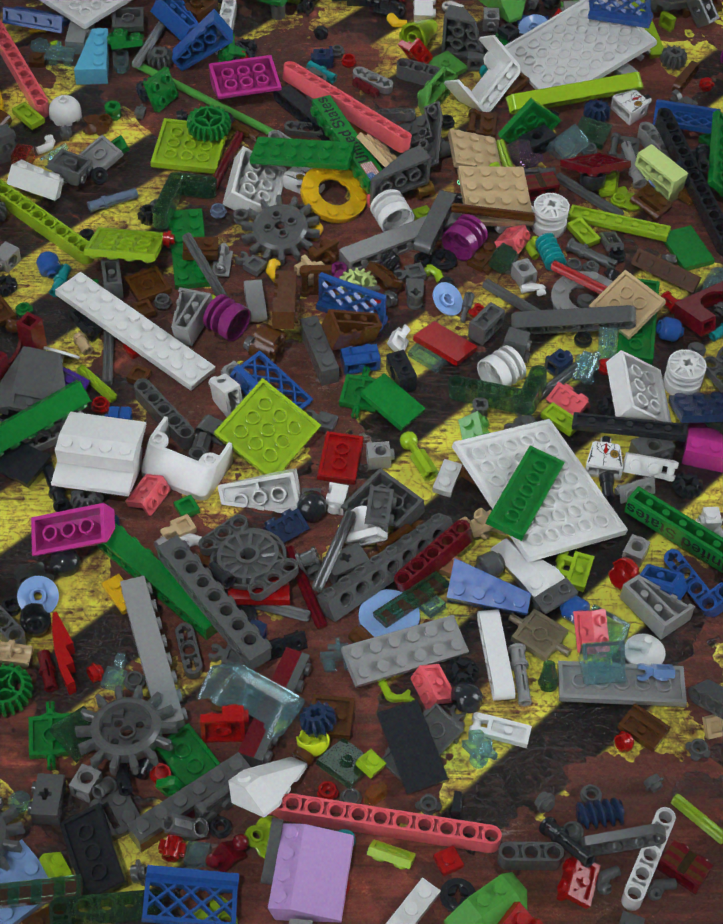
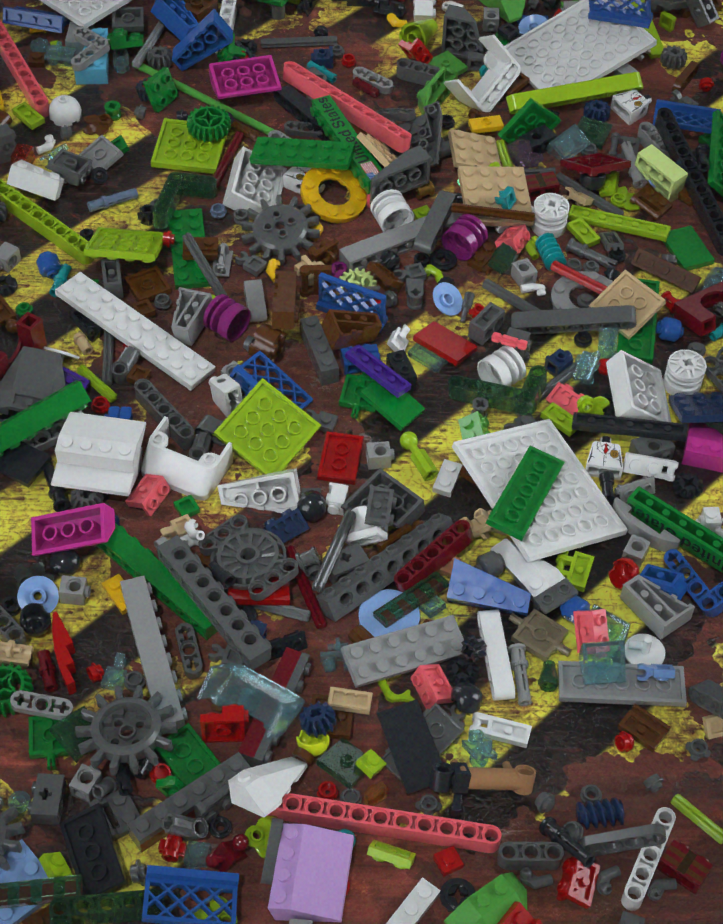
(24, 707): none -> light grey beam
(68, 595): none -> light grey brick
(97, 47): none -> light grey beam
(124, 364): none -> dark grey piece
(192, 532): none -> white arm
(298, 41): none -> dark grey axle
(350, 700): none -> tan plate
(378, 371): none -> dark purple plate
(461, 778): none -> piece
(473, 648): none -> black gear
(486, 124): none -> yellow plate
(507, 198): none -> teal tile
(509, 341): none -> coral axle
(533, 881): none -> dark grey arm
(580, 198): none -> tan plate
(592, 405): none -> lime plate
(661, 542): none -> light grey slope

